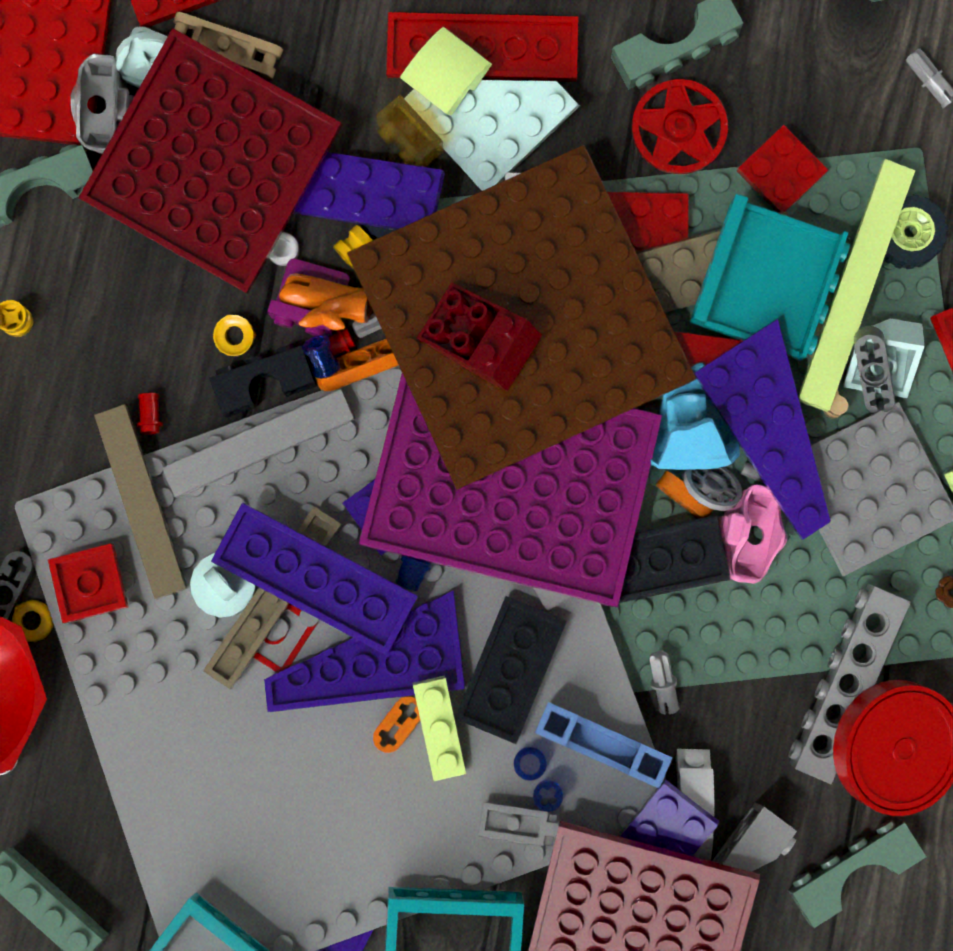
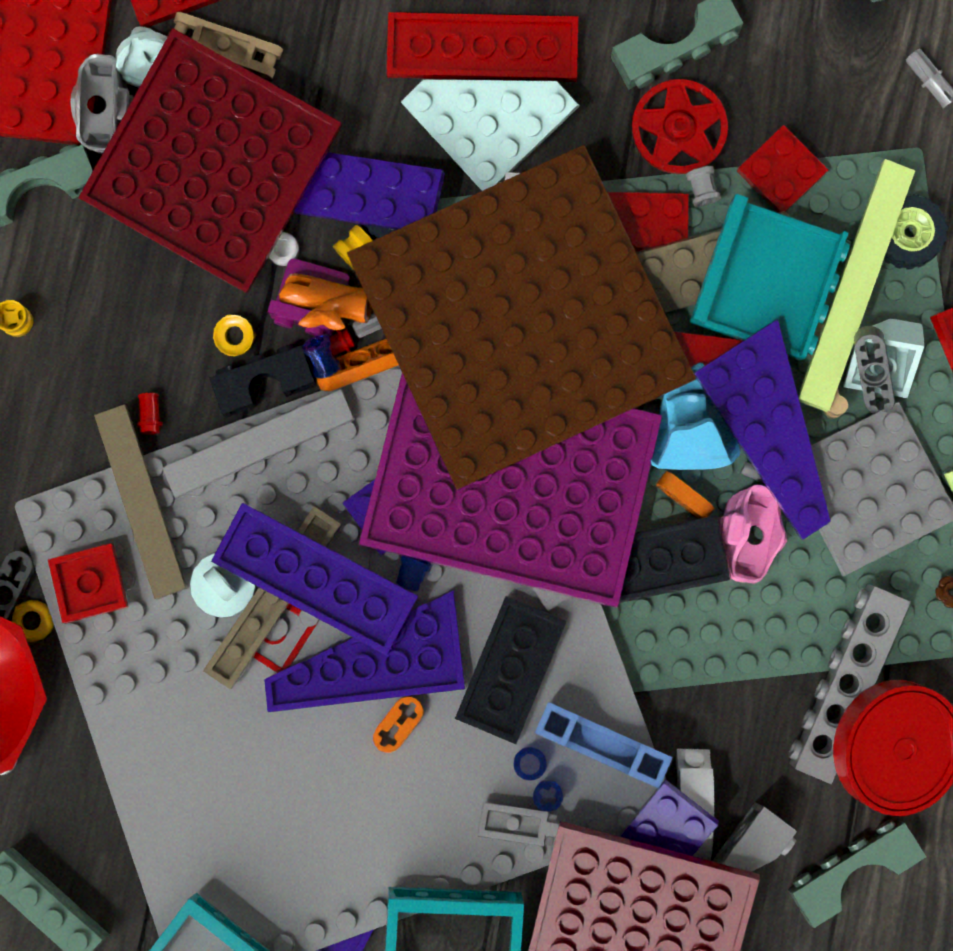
(409, 132): clear yellow brick -> none
(439, 728): yellowish green plate -> none
(445, 70): yellowish green slope -> none
(480, 336): dark red slope -> none
(664, 682): light grey axle -> none
(703, 186): none -> light grey bush
(714, 486): light grey wheel -> none

